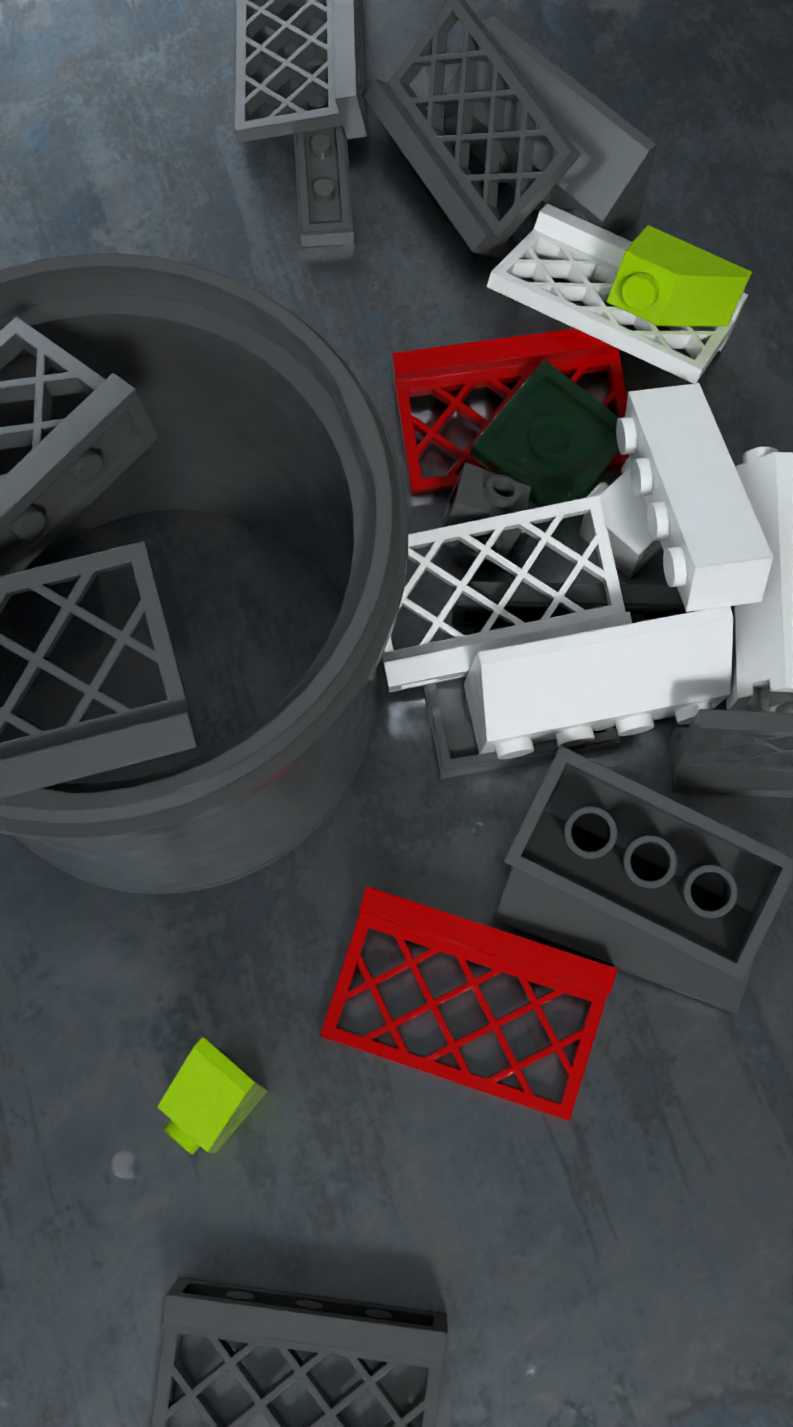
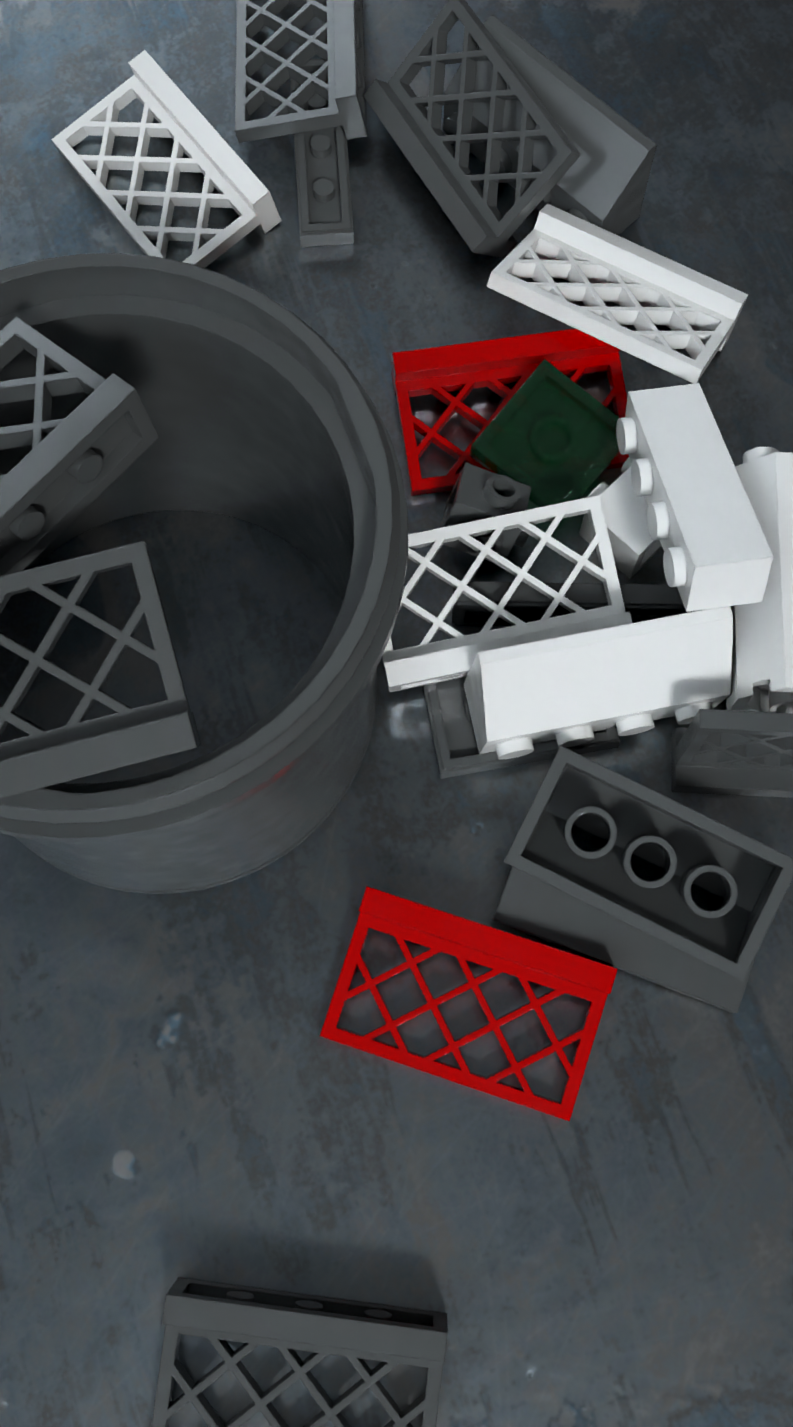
(191, 135): none -> white fence
(208, 1099): lime slope -> none
(676, 282): lime slope -> none

